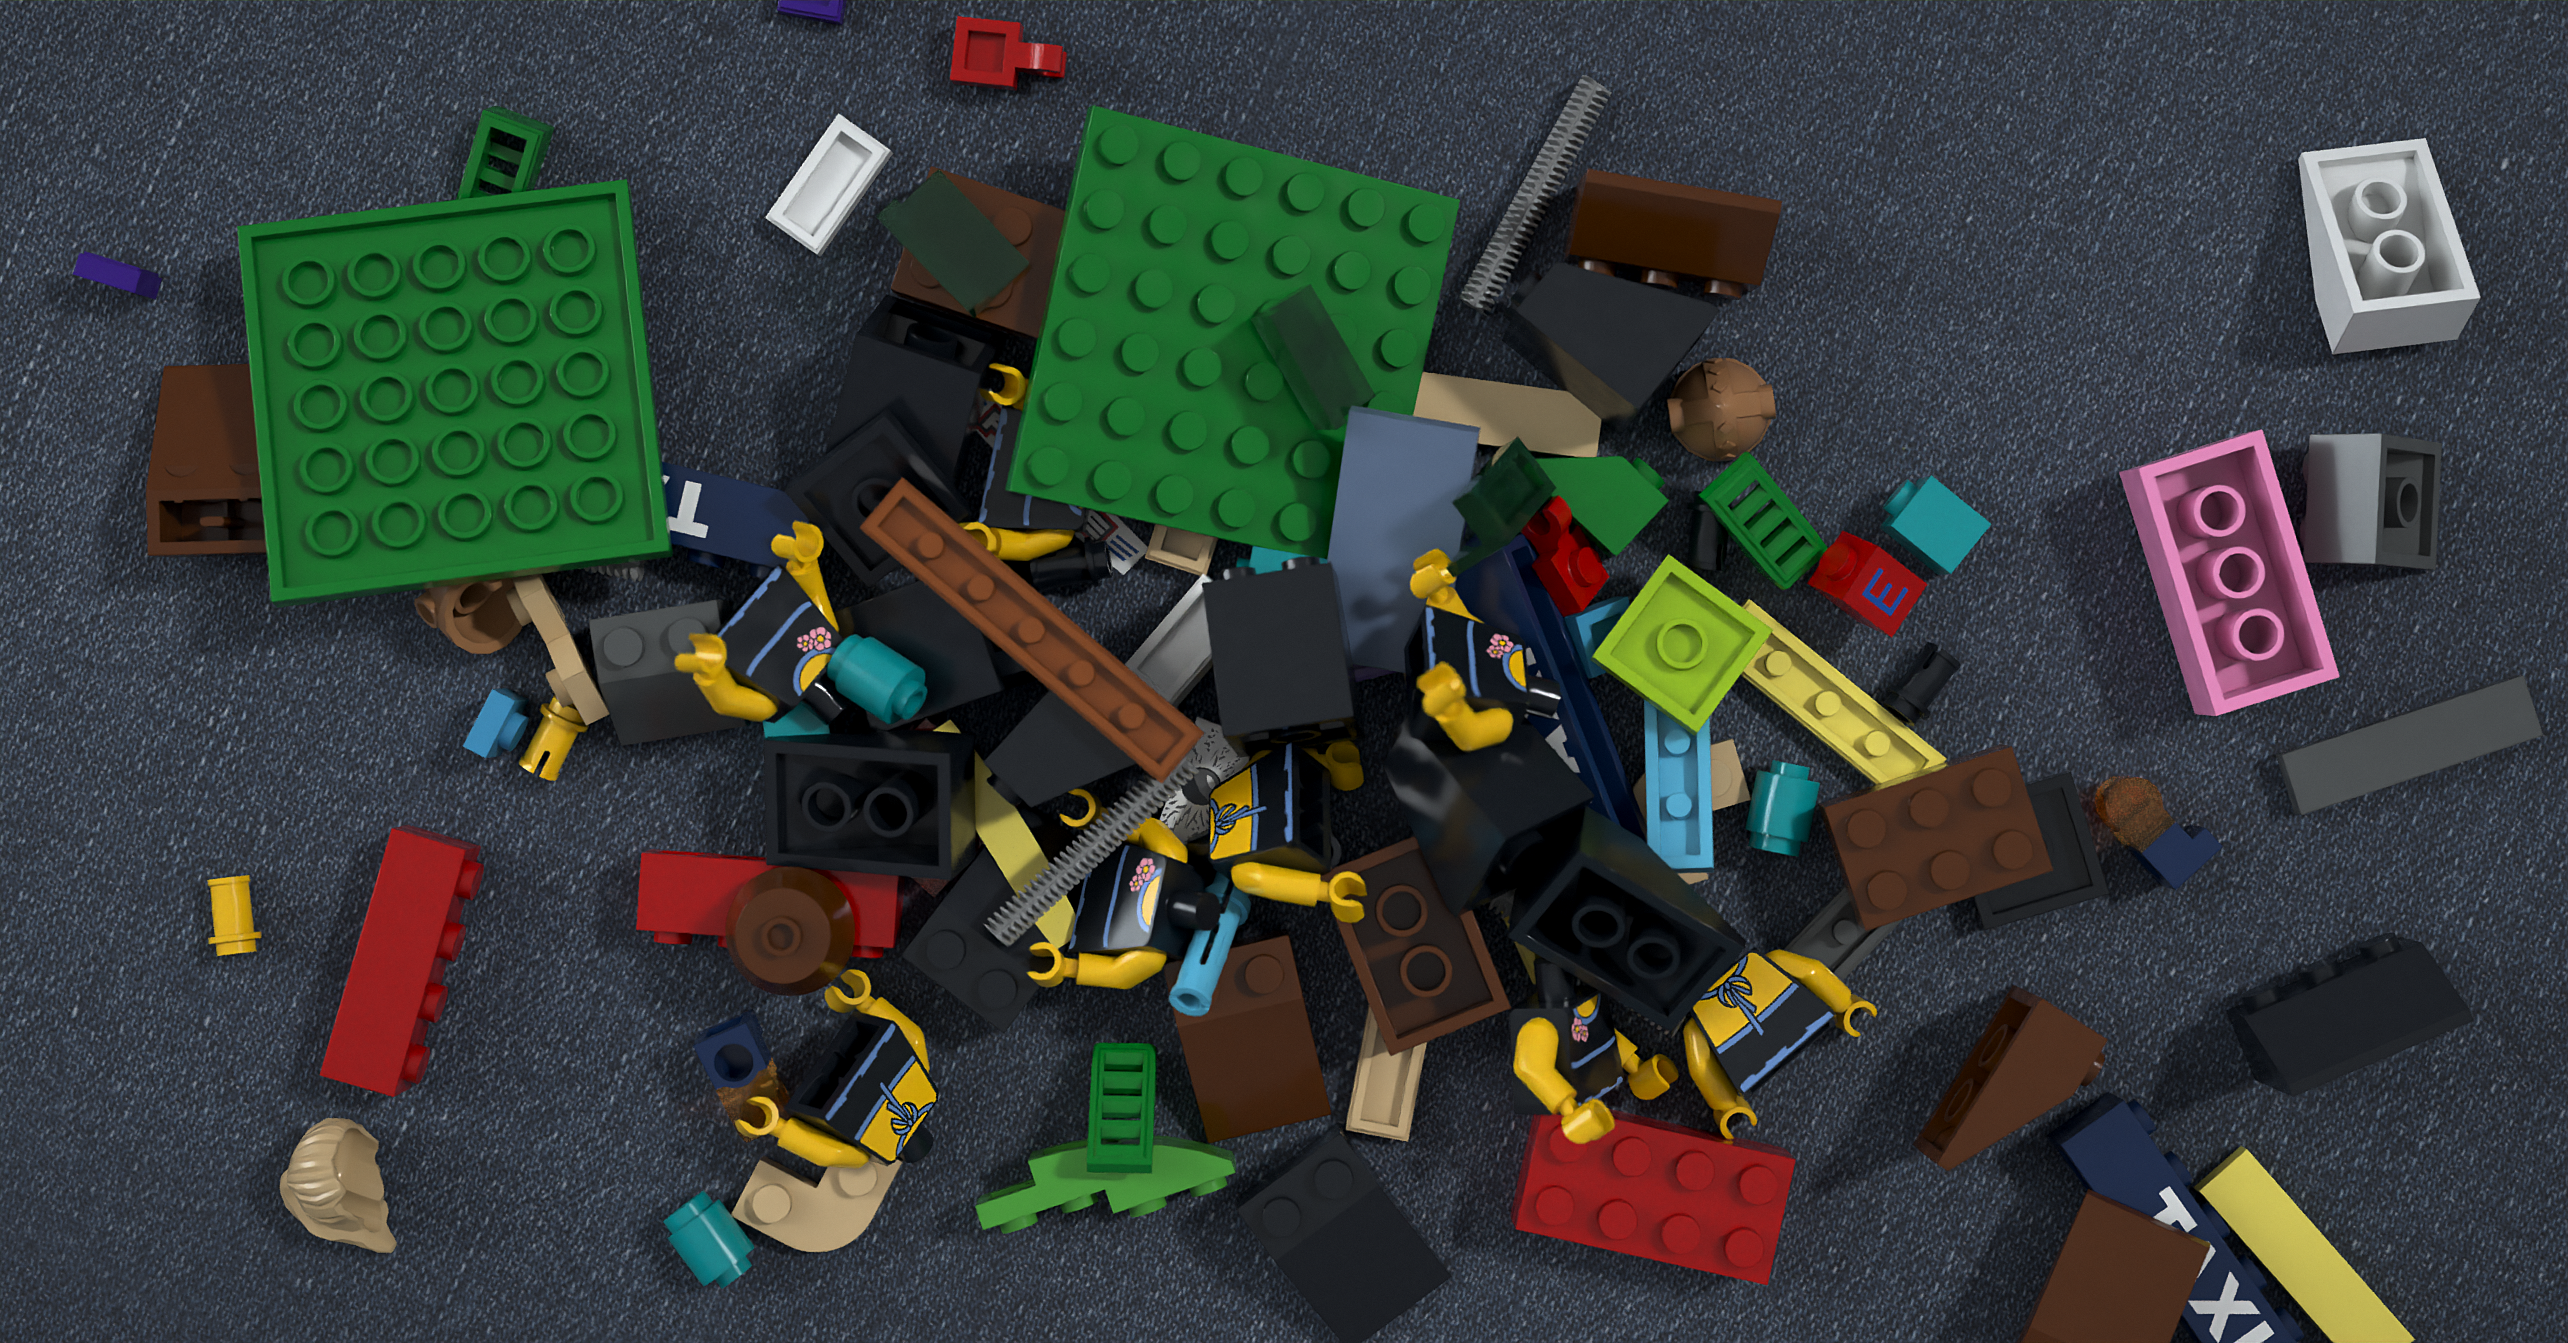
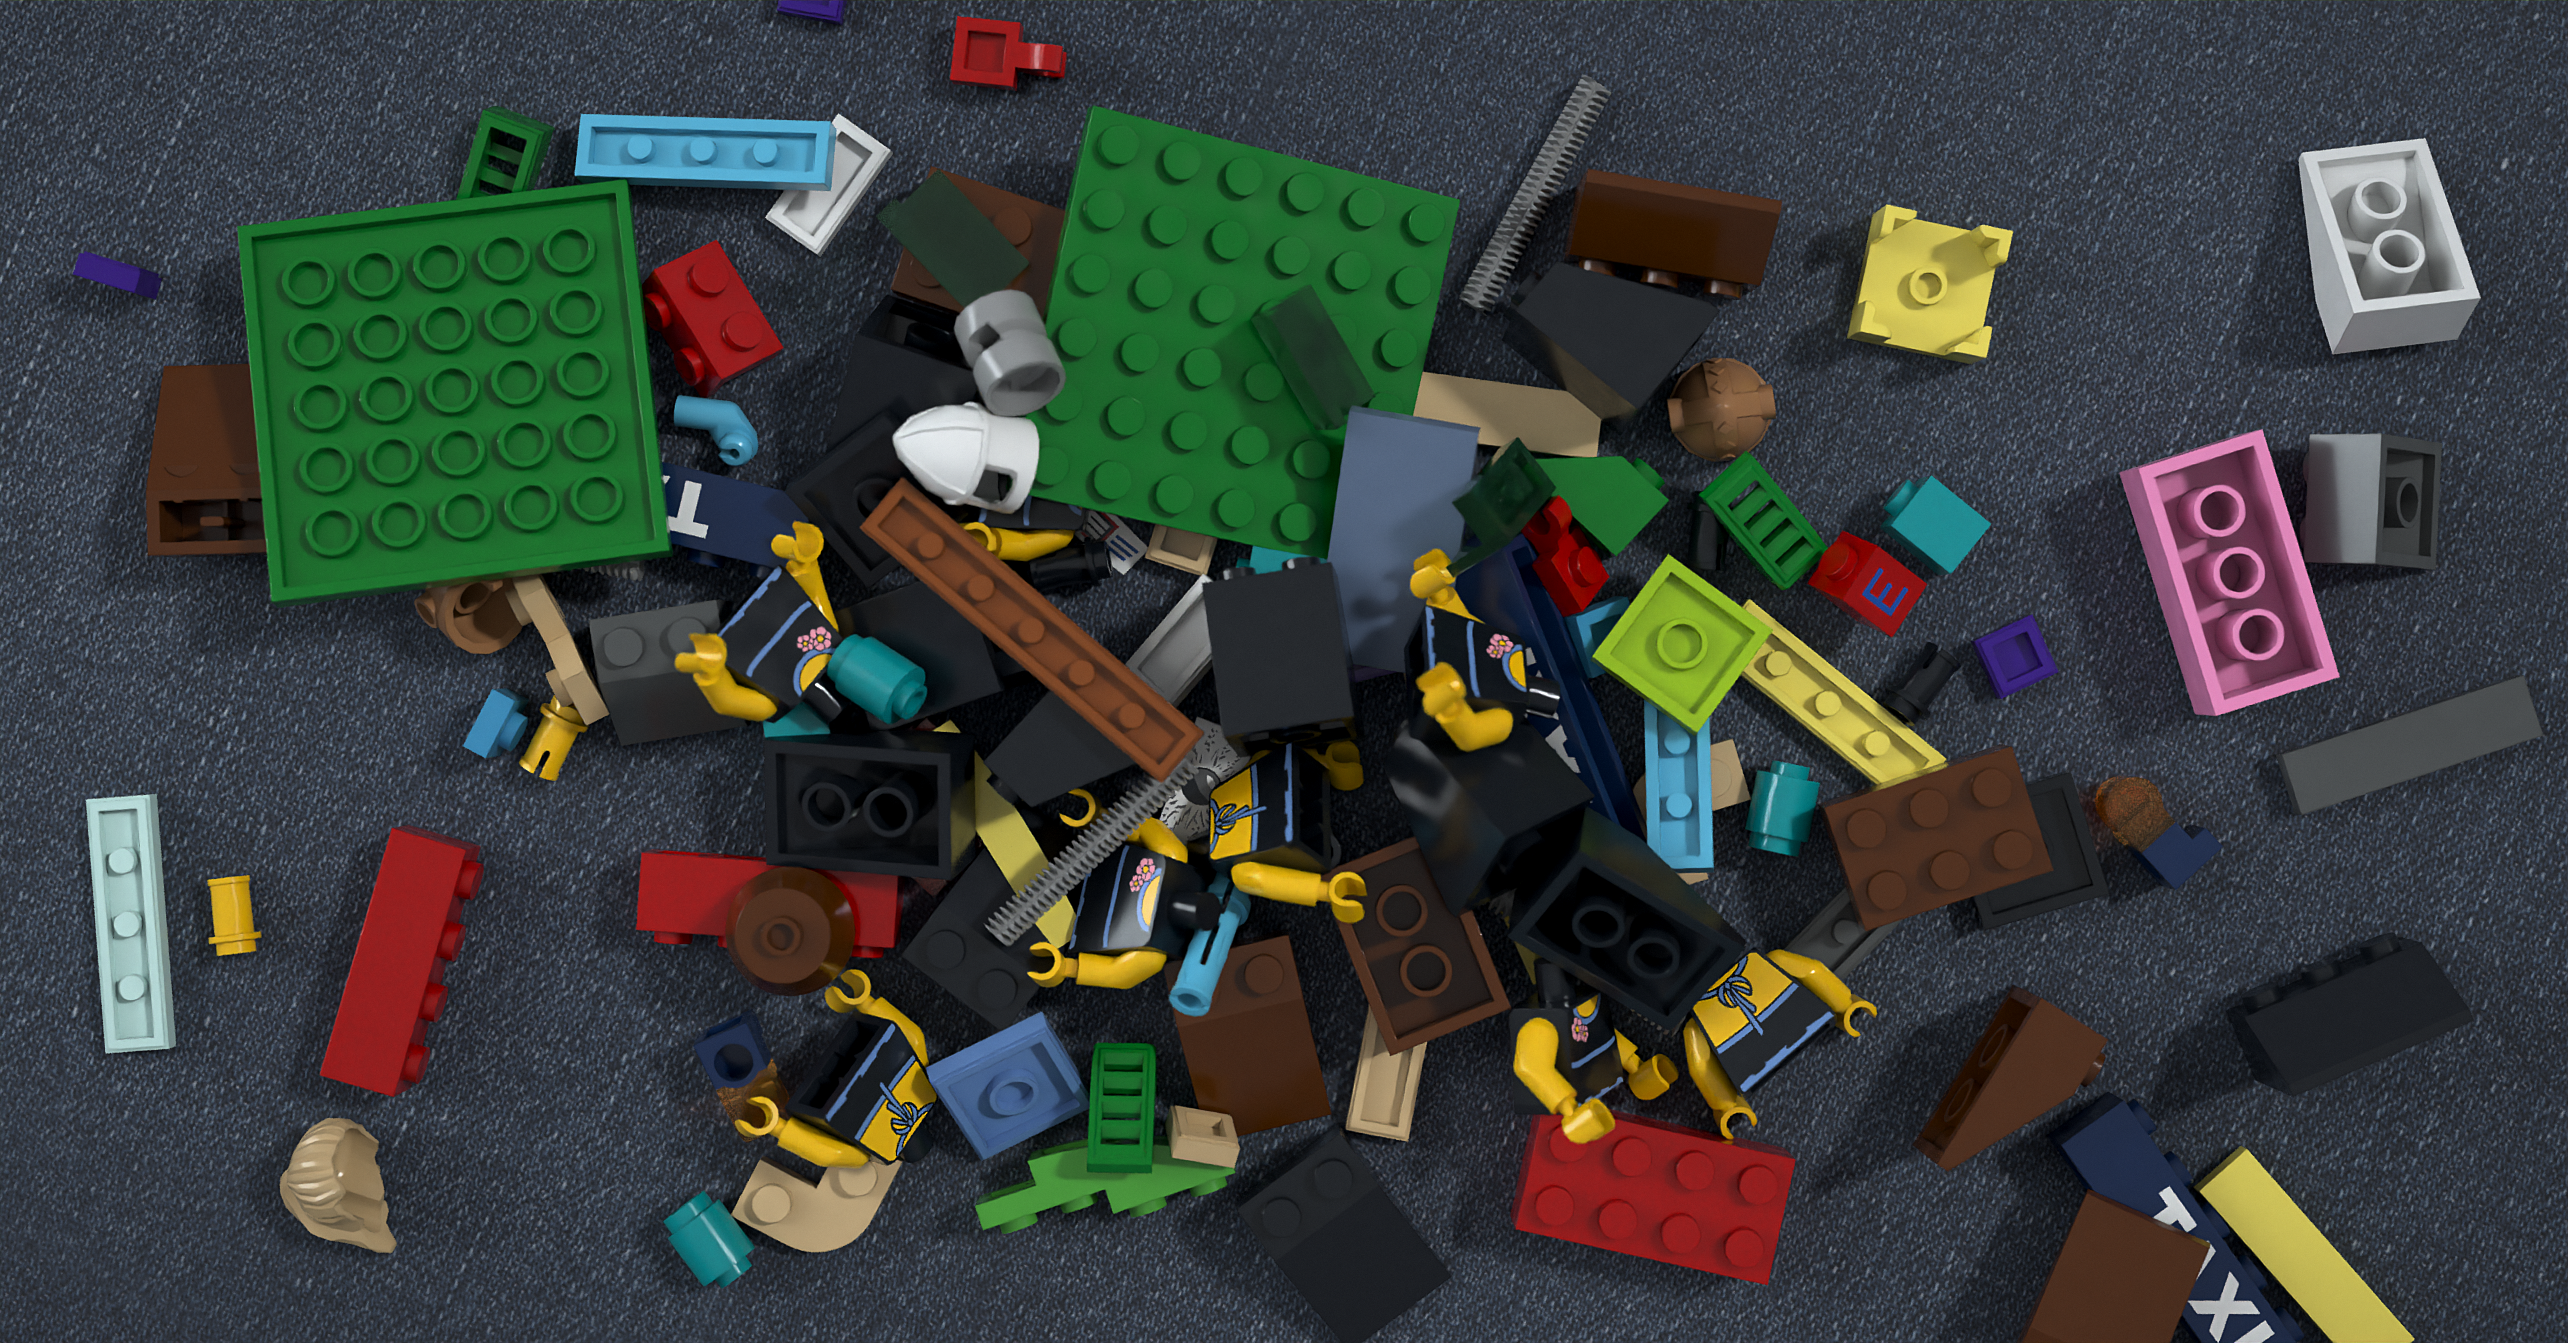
(131, 923): none -> light aqua tile
(706, 152): none -> medium azure plate
(708, 319): none -> red bracket
(725, 424): none -> medium azure arm
(964, 448): none -> white helmet
(1009, 353): none -> light grey wheel
(1010, 1086): none -> medium blue tile
(1202, 1136): none -> tan tile
(1927, 286): none -> light yellow panel
(2014, 656): none -> dark purple tile

